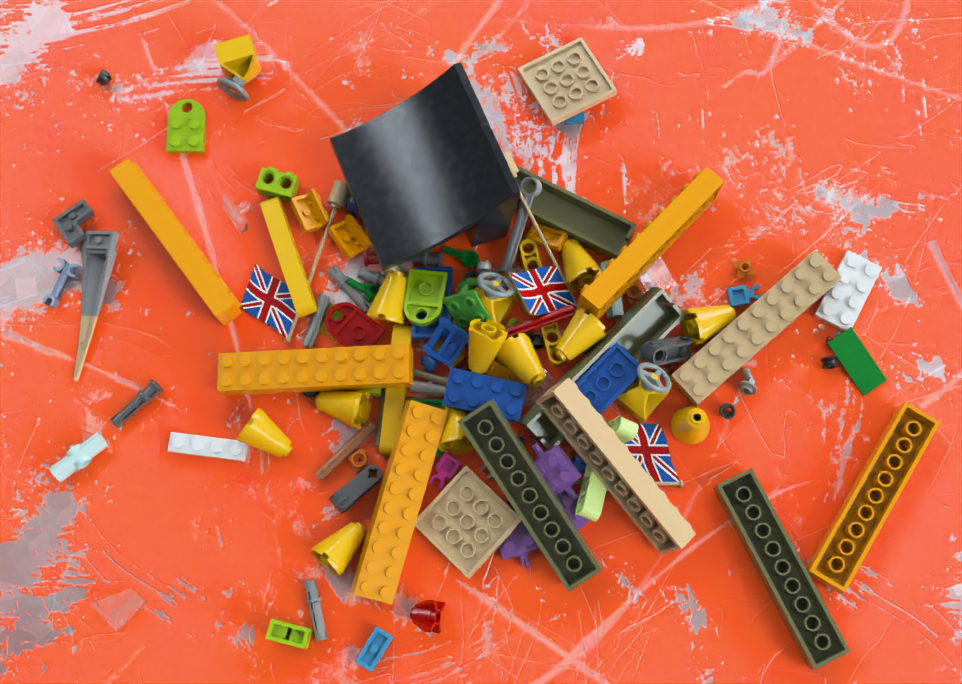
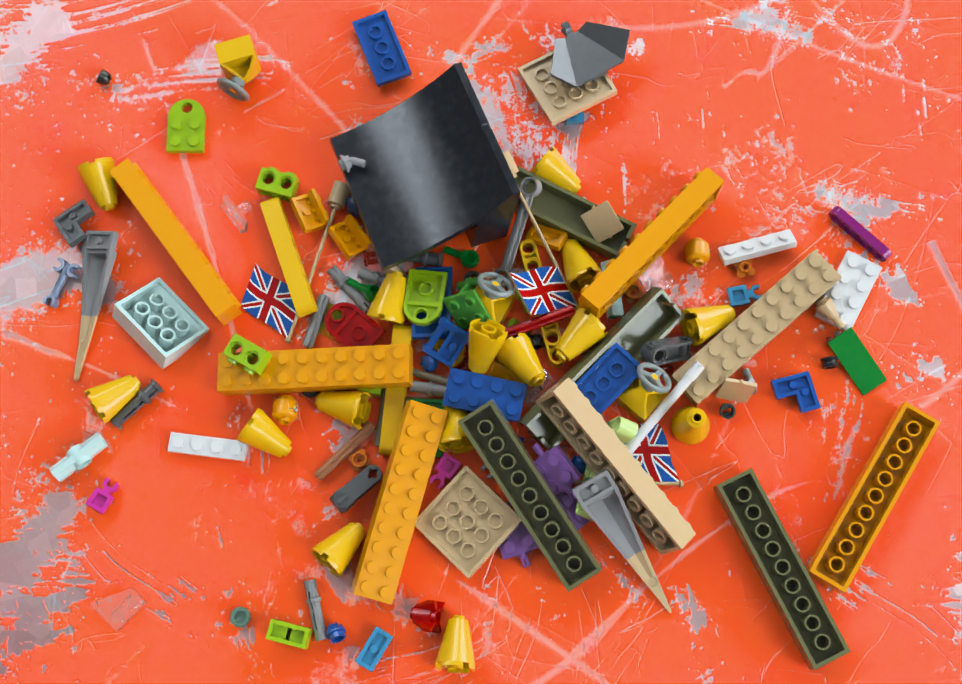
(100, 181): none -> yellow cone
(101, 499): none -> dark pink plate
(112, 396): none -> yellow cone
(159, 322): none -> light aqua slope
(240, 617): none -> sand green tile
(248, 352): none -> lime brick
(285, 409): none -> light orange head
(335, 633): none -> blue plate
(346, 162): none -> light grey plate
(382, 48): none -> blue plate
(456, 647): none -> yellow cone
(483, 267): white hinge -> none
(556, 170): none -> yellow cone
(588, 52): none -> dark grey panel
(602, 221): none -> tan piece
(606, 507): none -> light grey plate
(690, 376): none -> white piece
(697, 252): none -> light orange head
(736, 390): none -> tan piece
(757, 247): none -> white plate
(801, 387): none -> blue plate
(826, 307): none -> tan cone
(860, 234): none -> magenta beam

